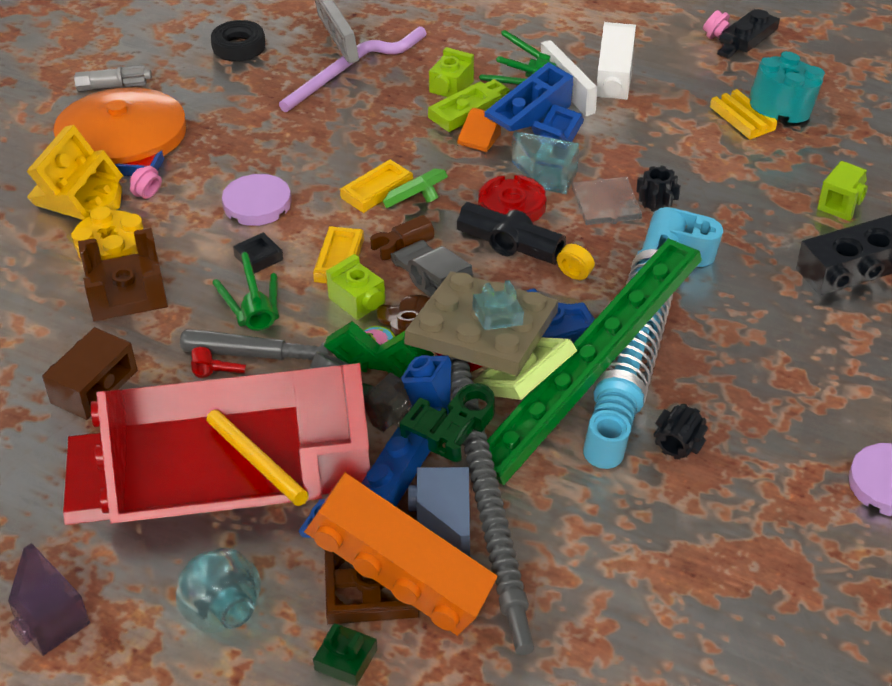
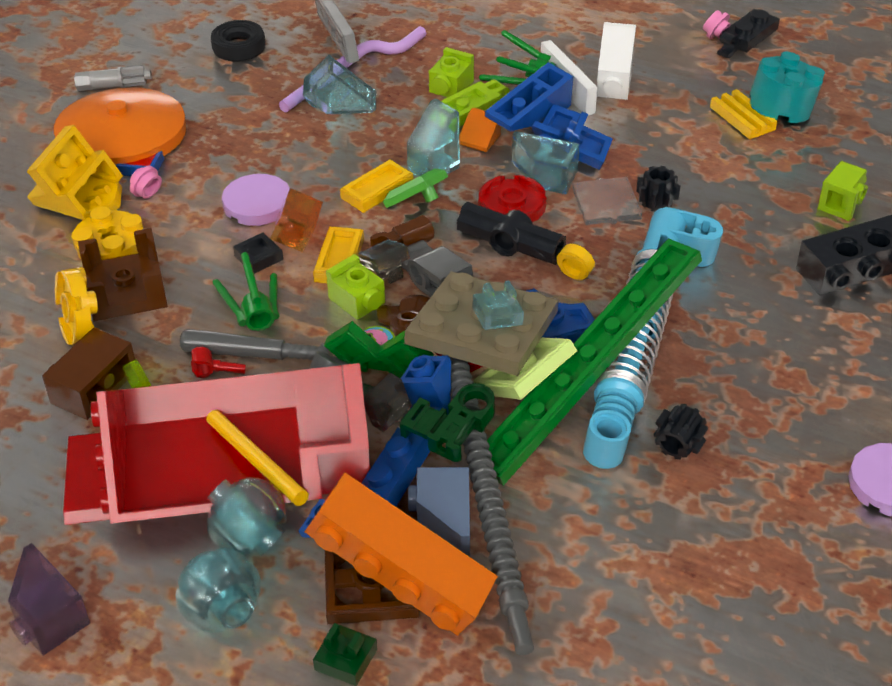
(76, 304): none -> yellow plate
(135, 375): none -> clear neon green tile
(246, 515): none -> clear light blue plant
(296, 220): none -> clear orange brick
(337, 89): none -> clear light blue slope
(385, 259): none -> clear smoke tile
(435, 140): none -> clear light blue slope
(592, 144): none -> blue bracket

